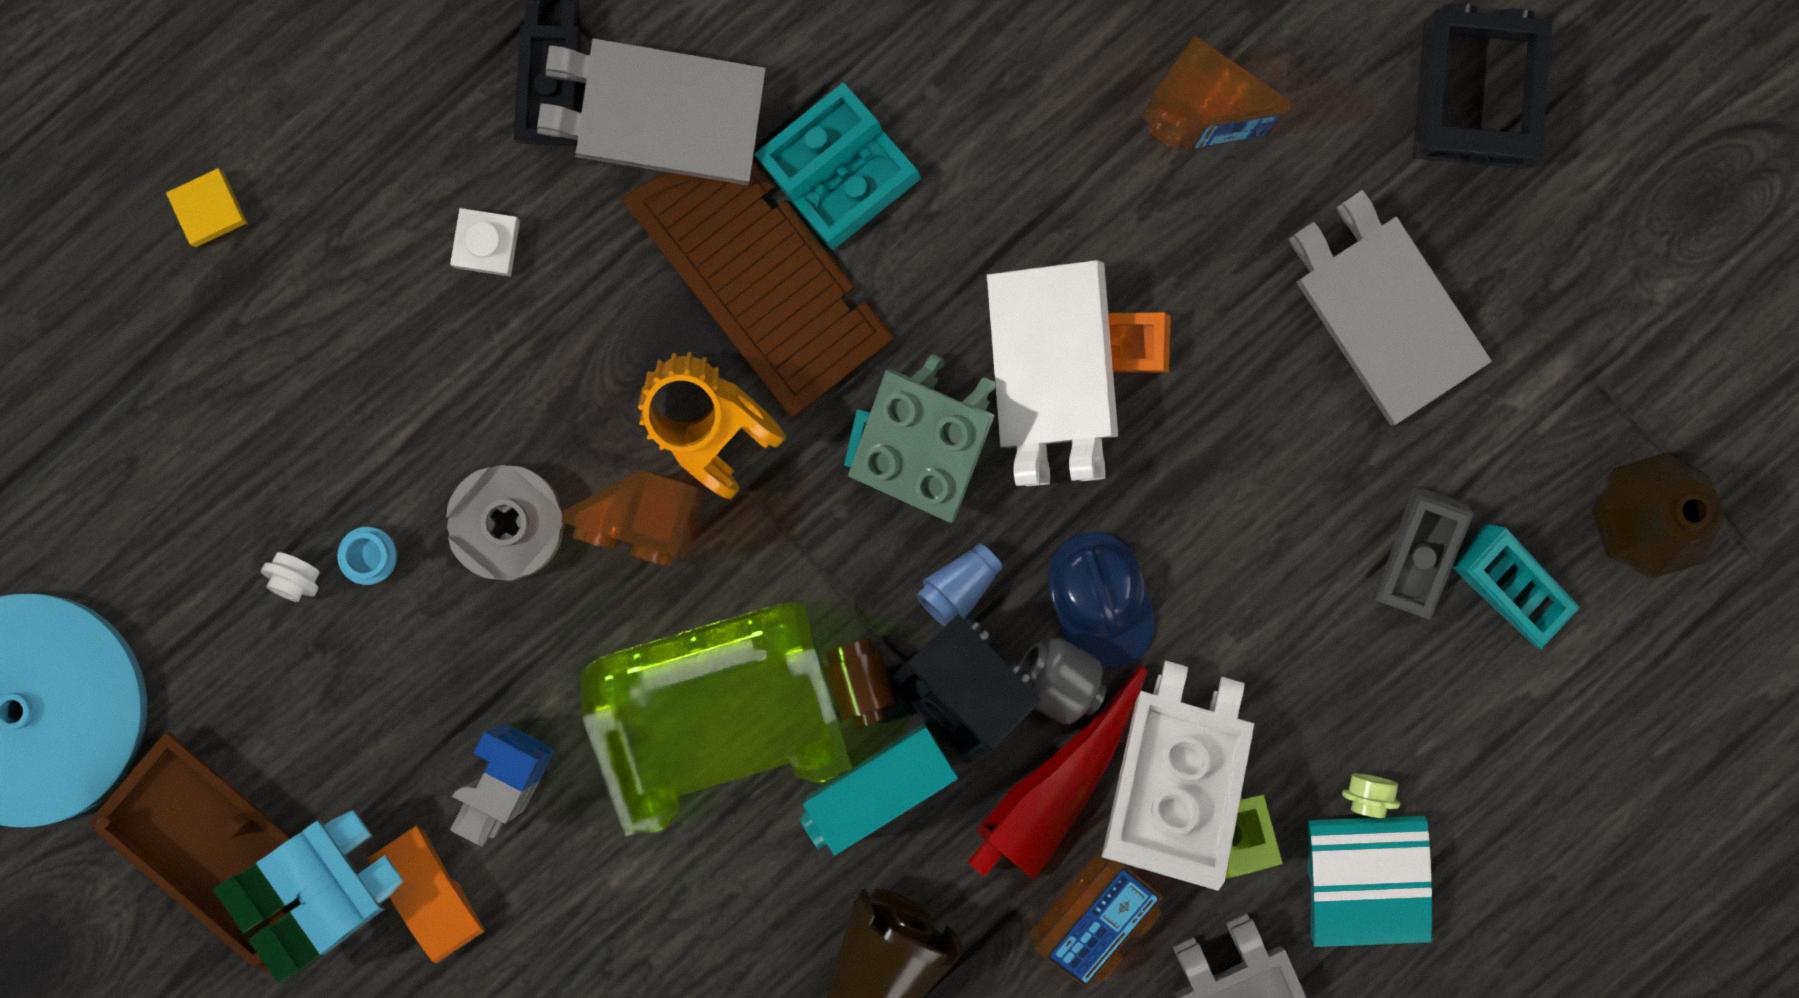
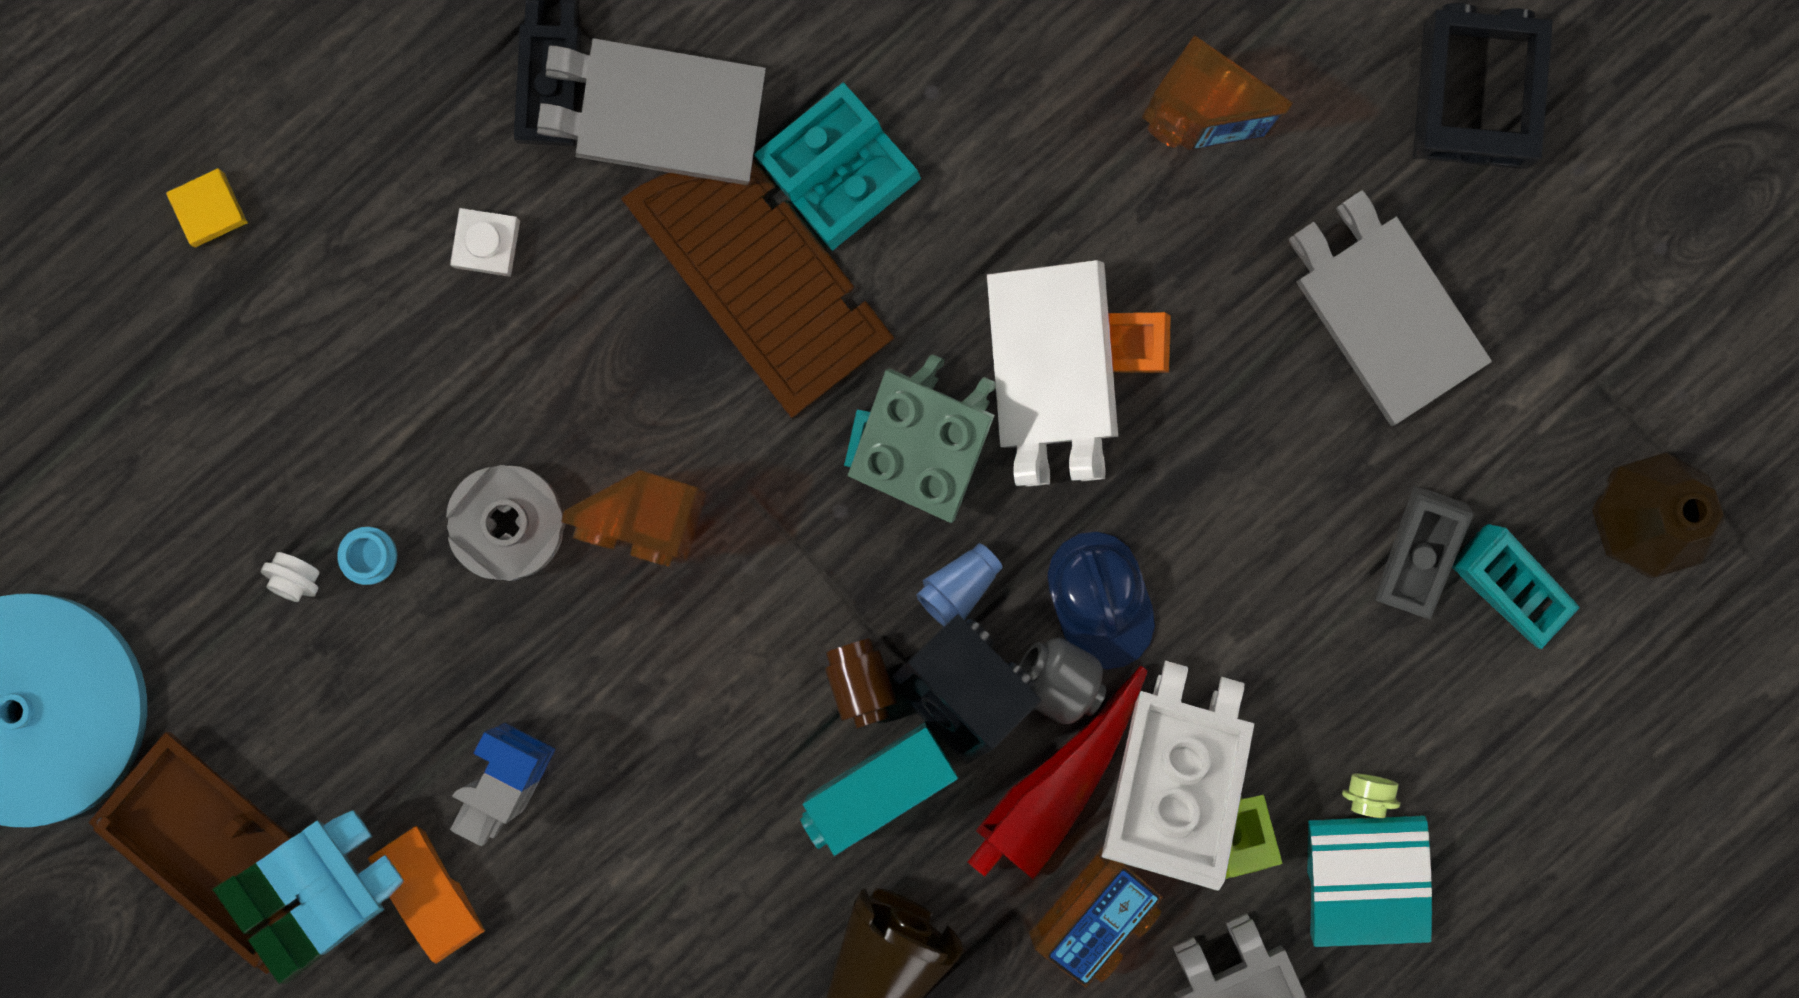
(699, 441): light orange piece -> none
(710, 712): clear neon green windscreen -> none

